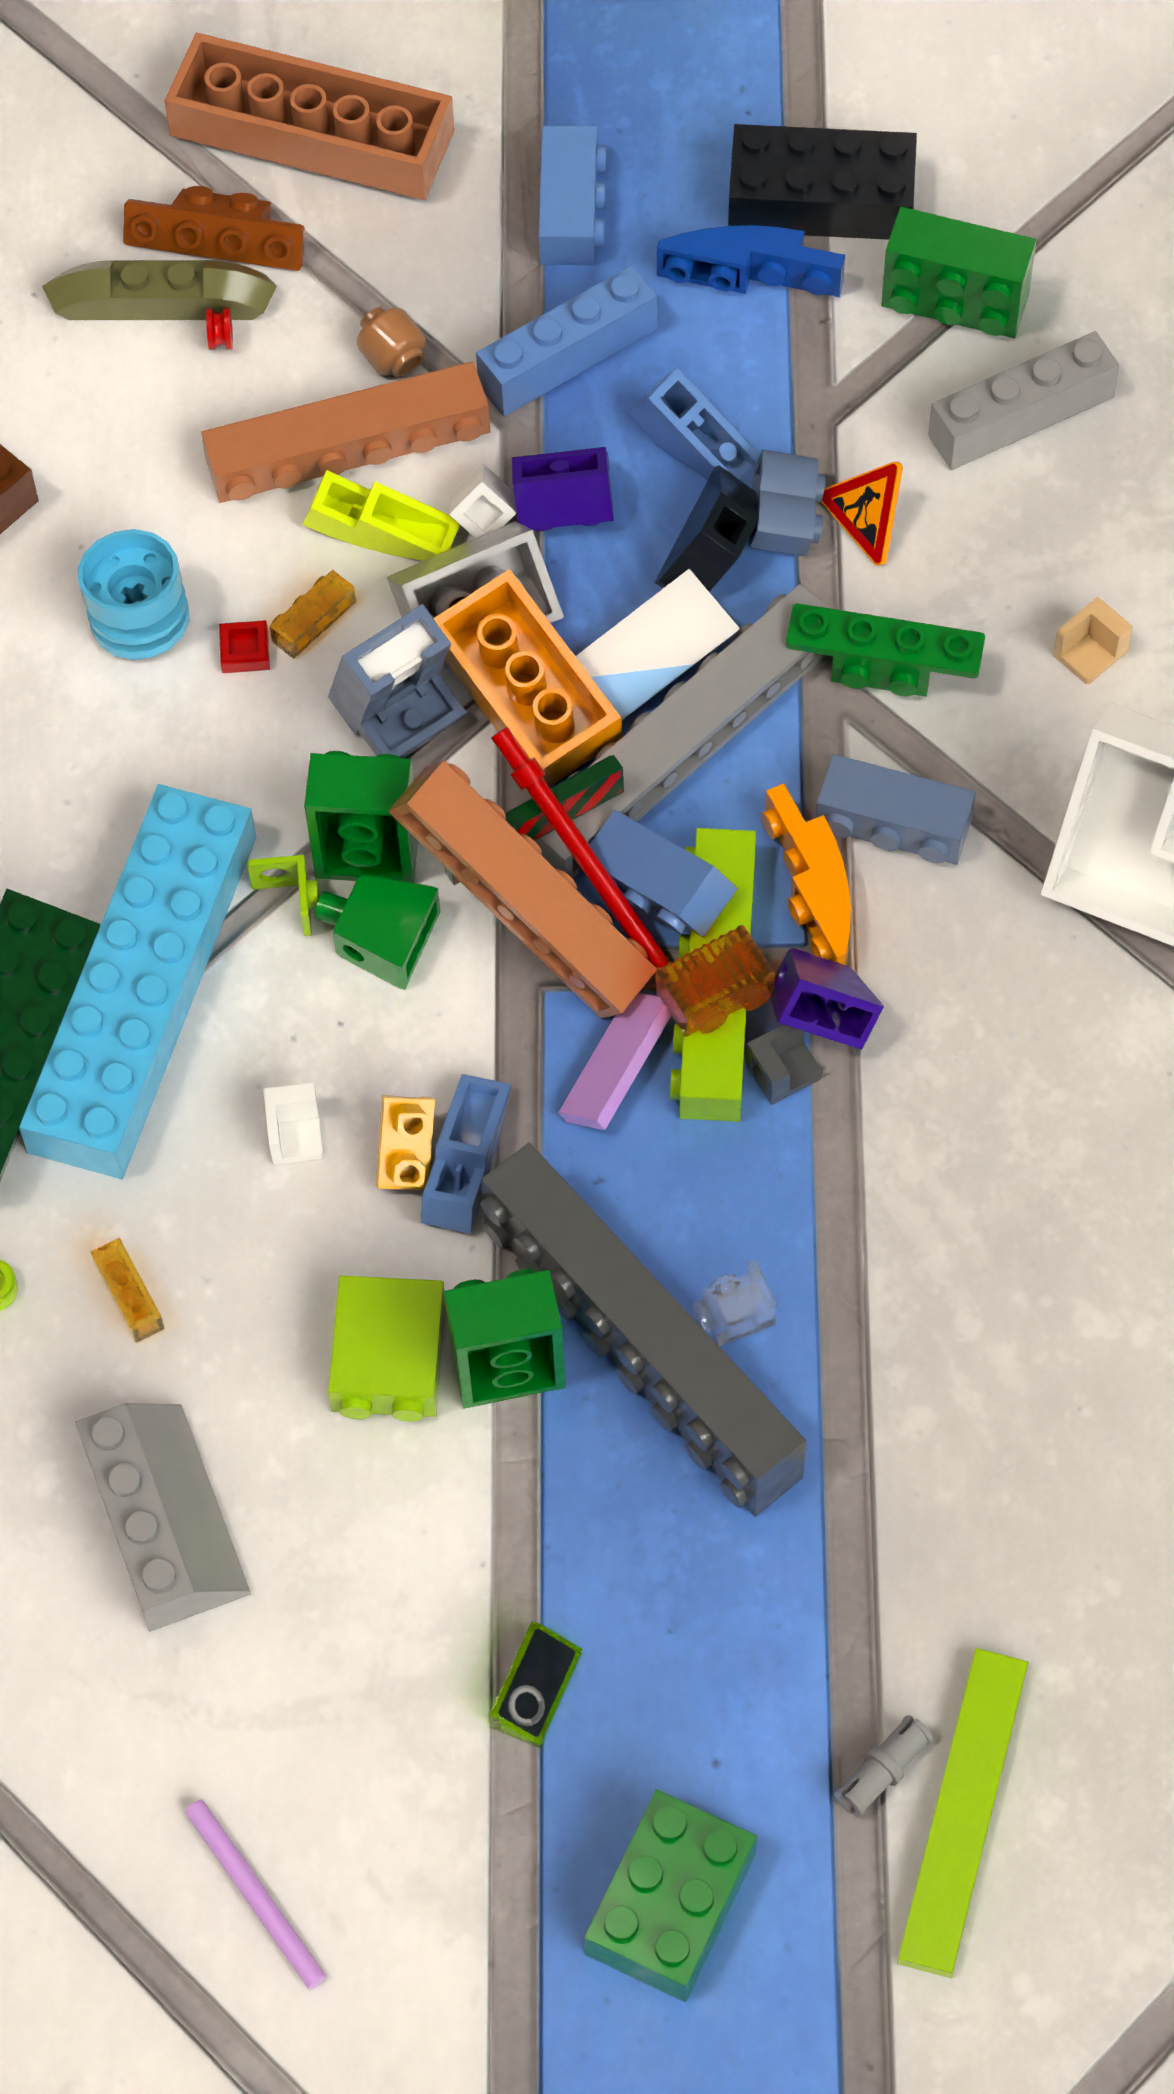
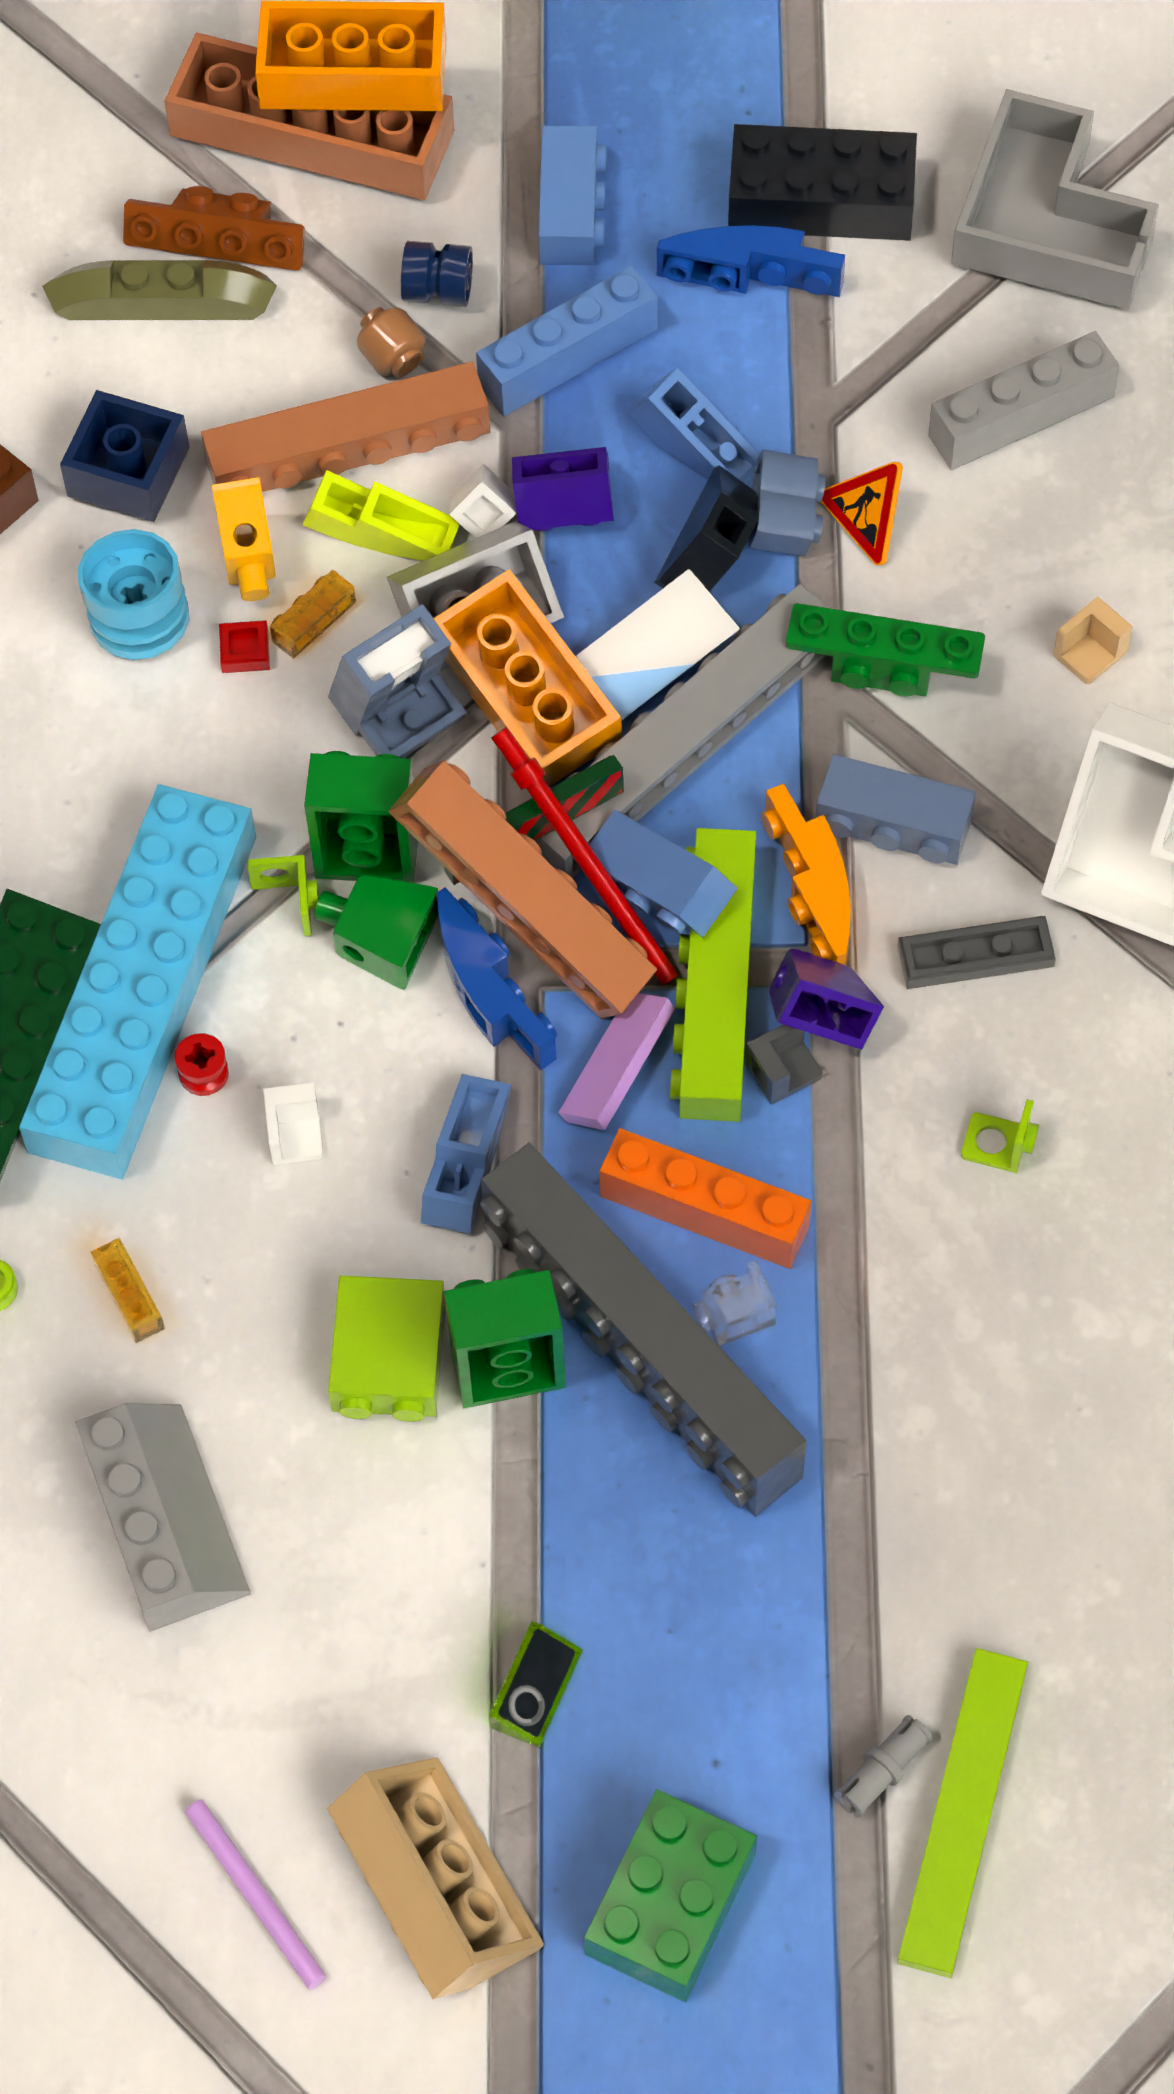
(125, 455): none -> dark blue brick
(204, 1077): none -> red wheel
(219, 328): red bush -> none
(245, 536): none -> yellow torso
(351, 55): none -> light orange brick
(405, 1142): yellow hips -> none
(434, 1876): none -> tan slope
(436, 273): none -> dark blue wheel
(483, 983): none -> blue slope
(705, 1198): none -> orange brick
(715, 982): clear orange brick -> none
(957, 272): green brick -> none
(976, 952): none -> dark grey tile
(1018, 1136): none -> lime bracket
(1037, 223): none -> light grey piece

